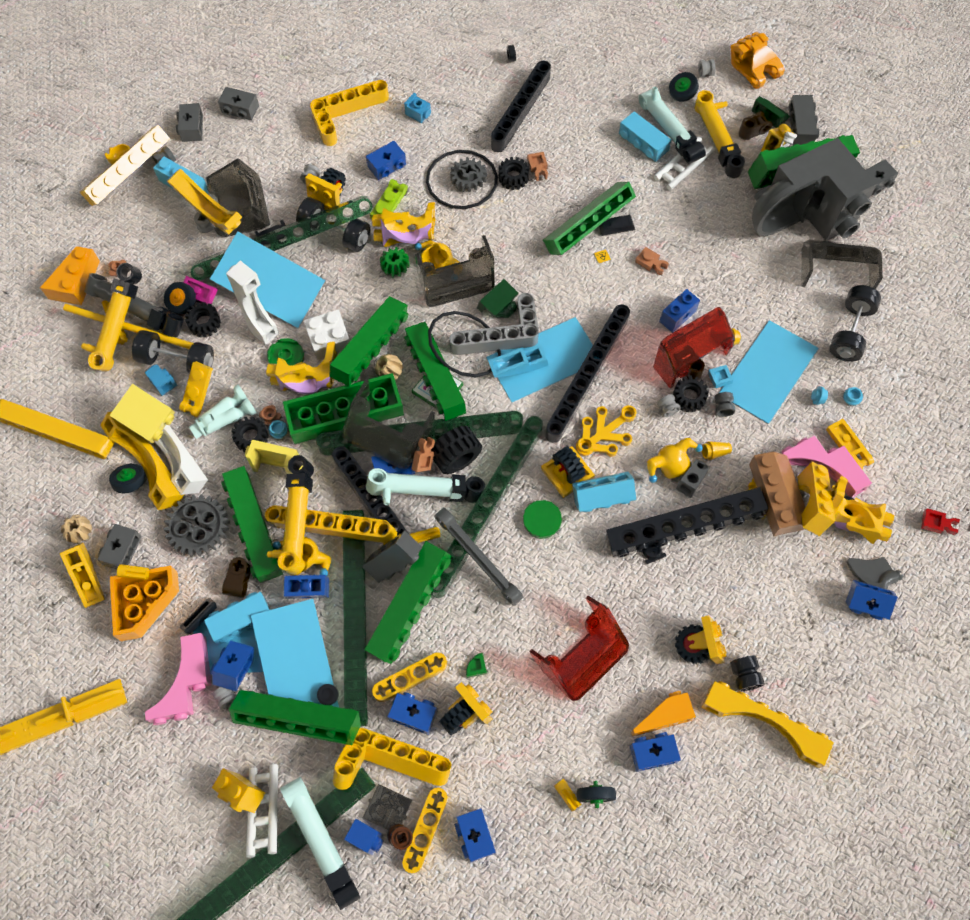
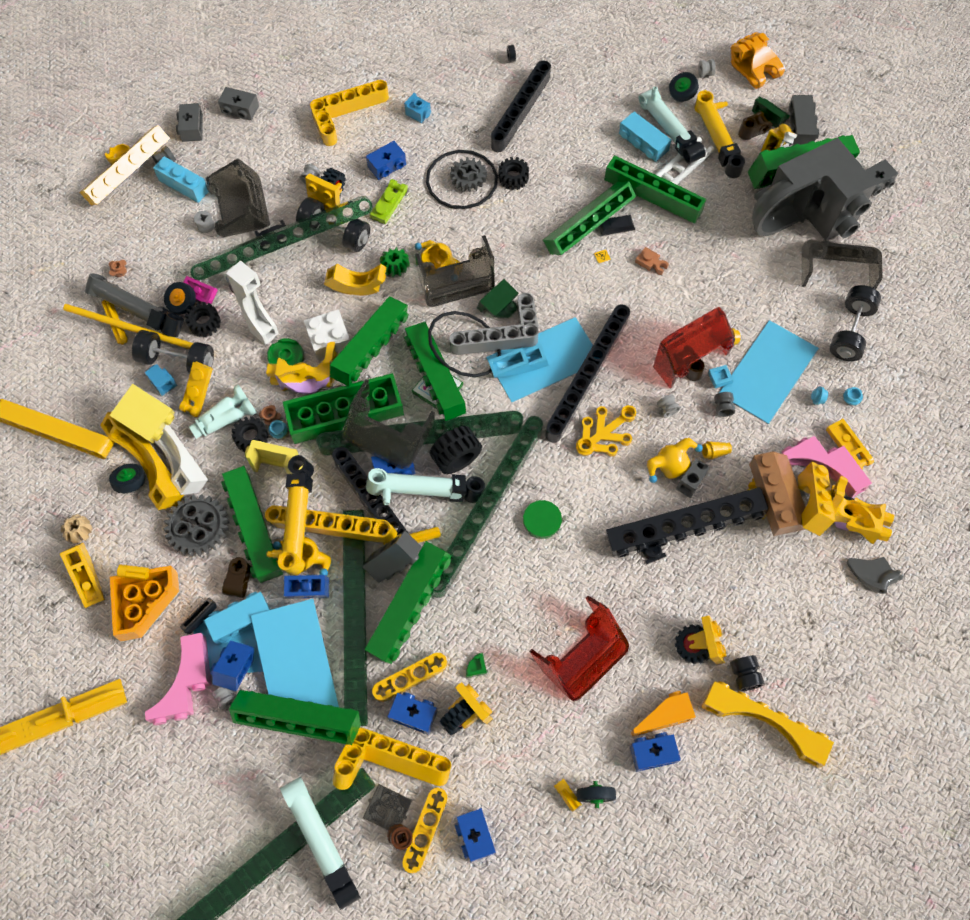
(70, 277): light orange wedge -> none
(113, 322): yellow piece -> none
(119, 546): dark grey brick -> none
(203, 203): yellow arch -> none
(238, 791): yellow brick -> none
(270, 820): white bar -> none
(285, 286): medium azure piece -> none
(327, 694): black tile -> none
(353, 282): none -> yellow arch
(364, 837): blue brick -> none
(389, 364): tan piece -> none
(398, 232): yellow hips -> none
(424, 457): nougat plate -> none
(508, 590): dark grey piece -> none
(538, 164): nougat plate -> none
(565, 469): plate -> none
(604, 492): medium azure brick -> none
(656, 189): none -> green brick
(679, 310): blue brick -> none
(692, 384): black tyre -> none
(861, 593): blue brick -> none
(937, 522): red plate -> none

